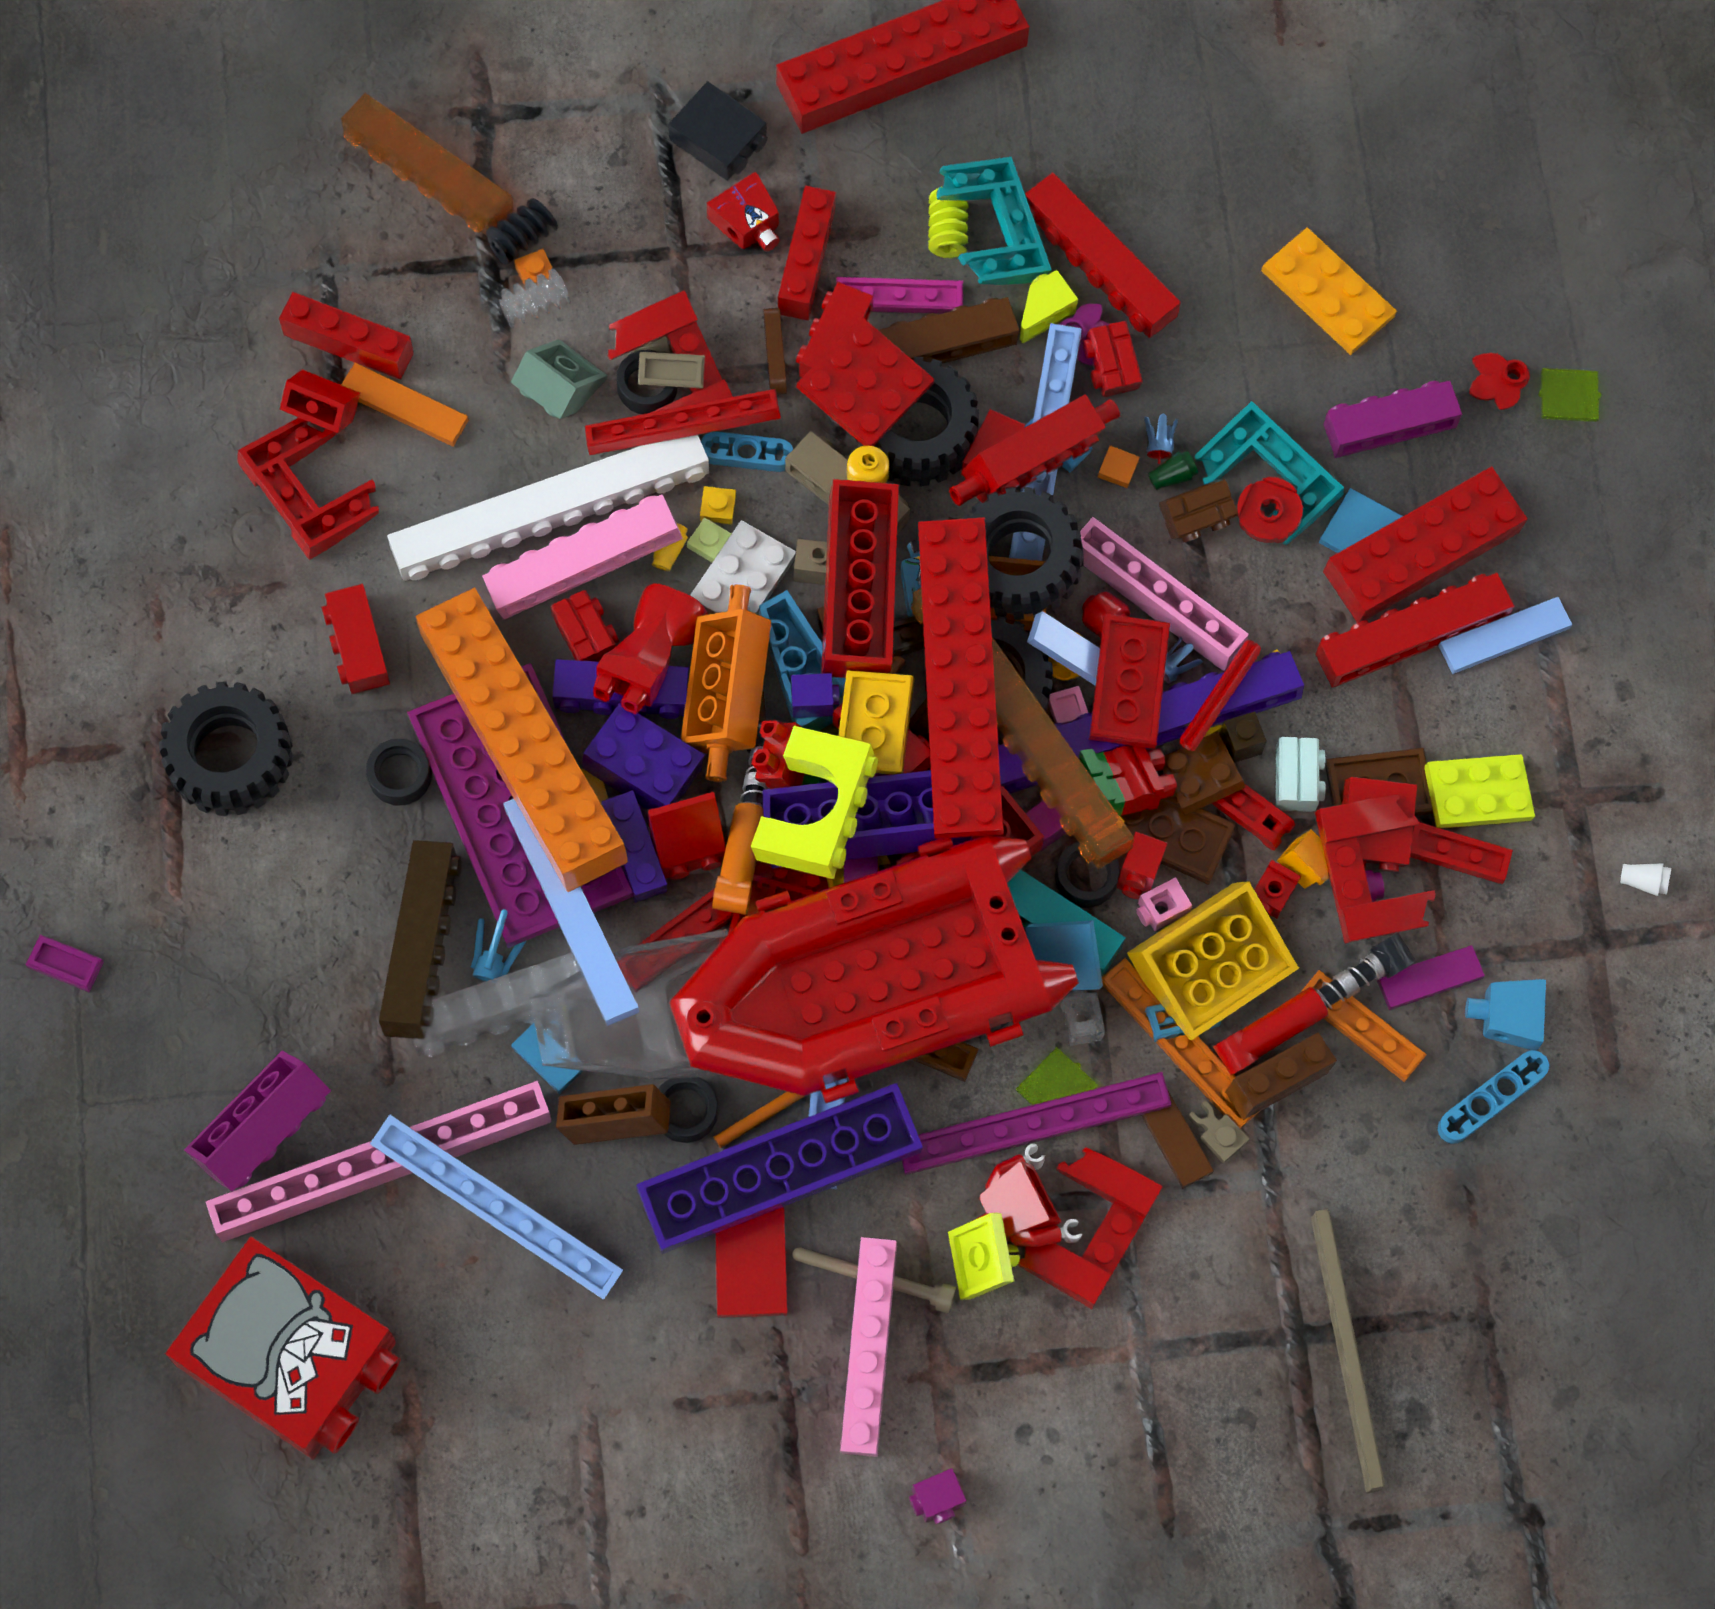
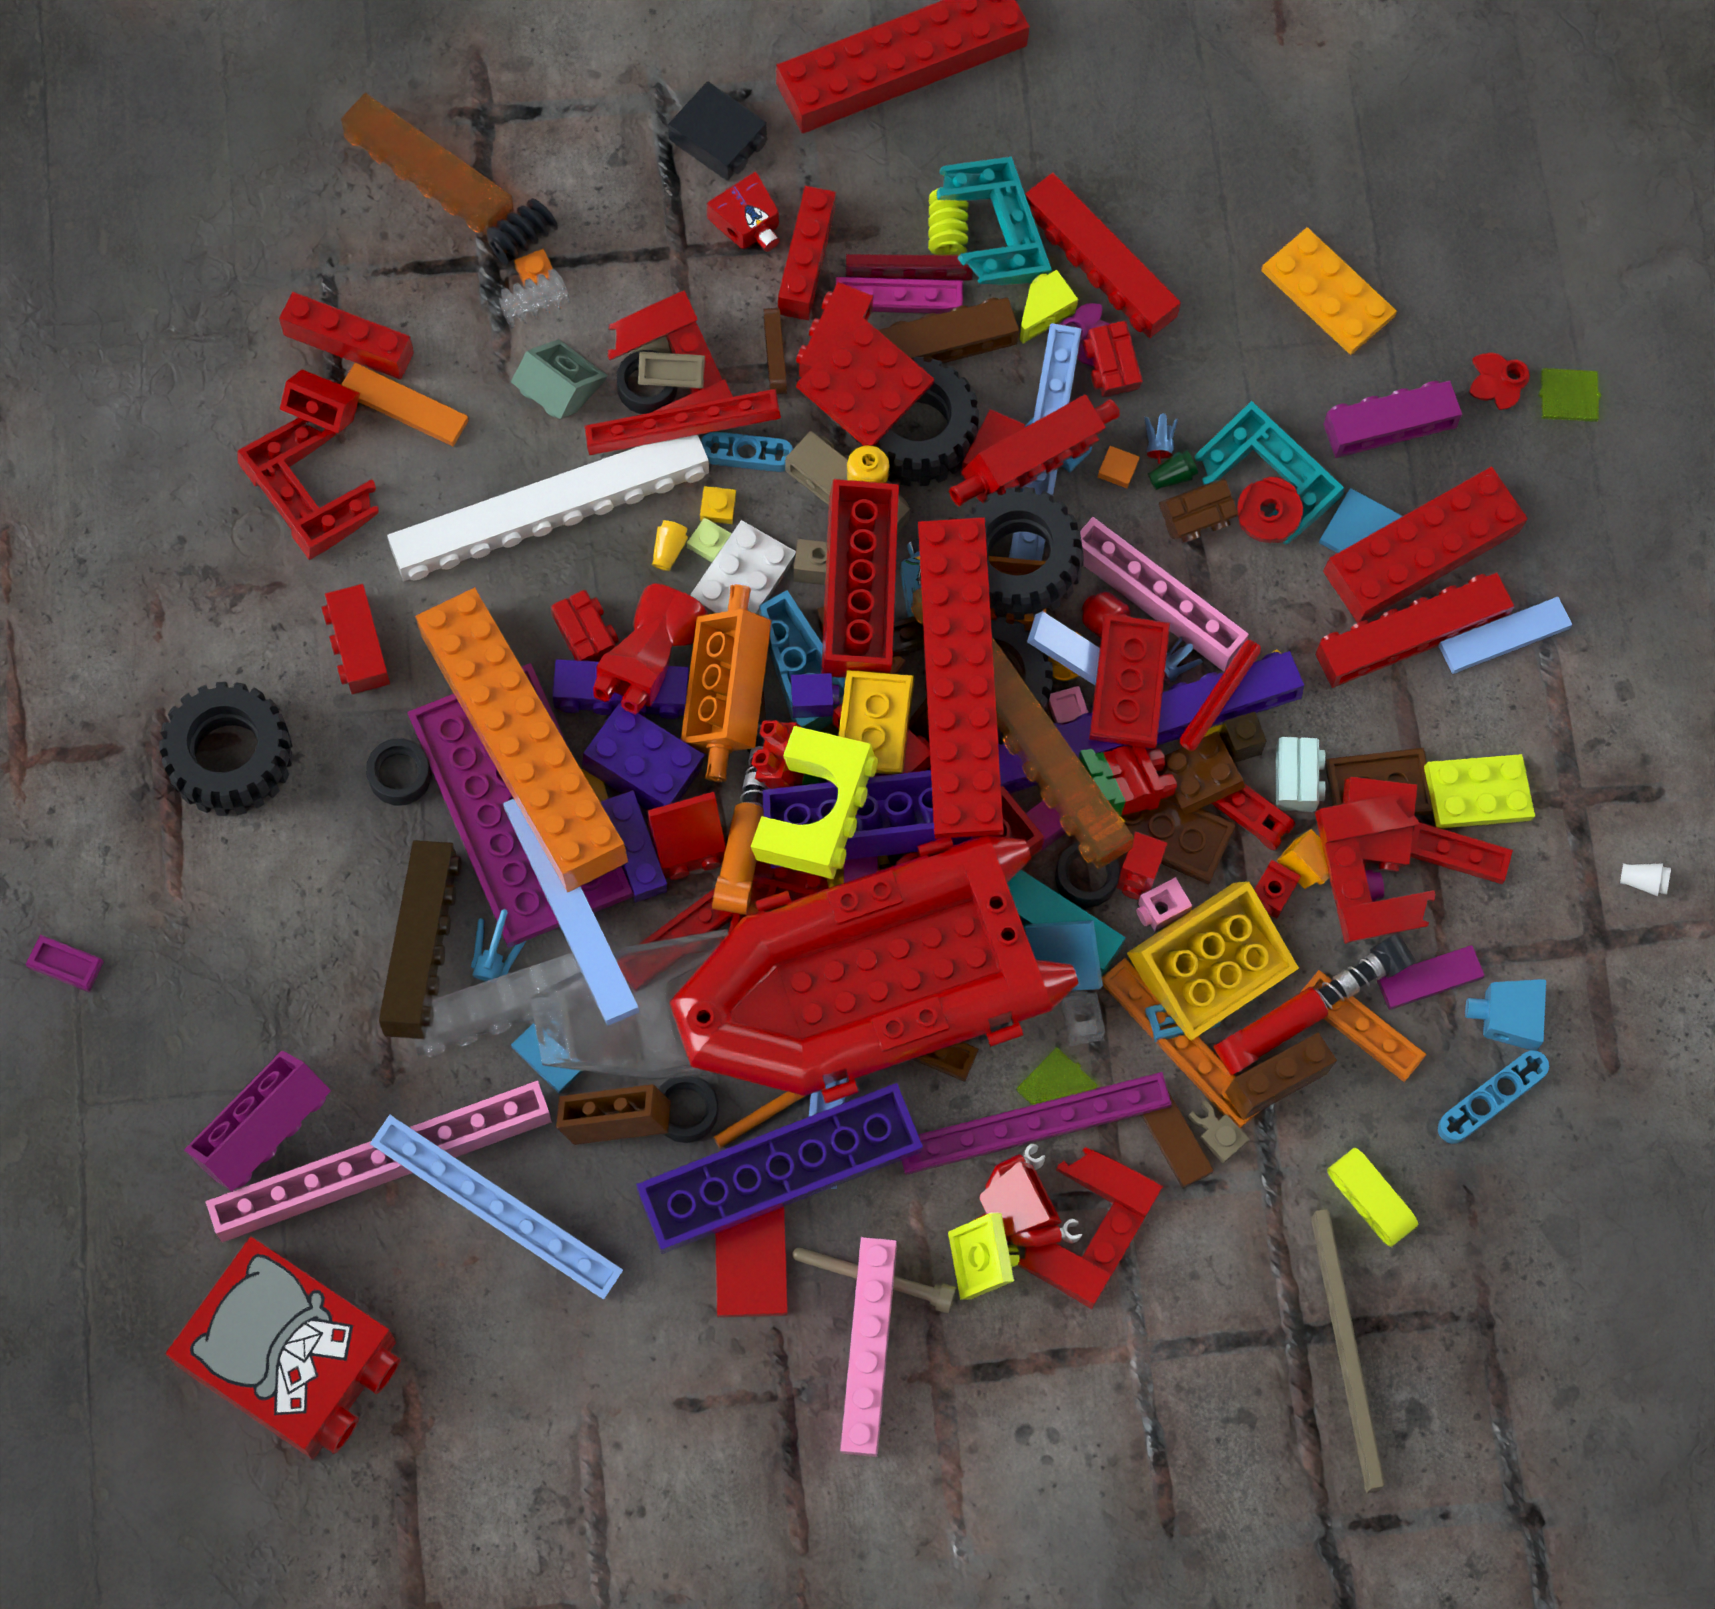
(582, 556): bright pink brick -> none
(907, 267): none -> dark red tile
(937, 1497): magenta brick -> none
(1372, 1197): none -> neon yellow beam

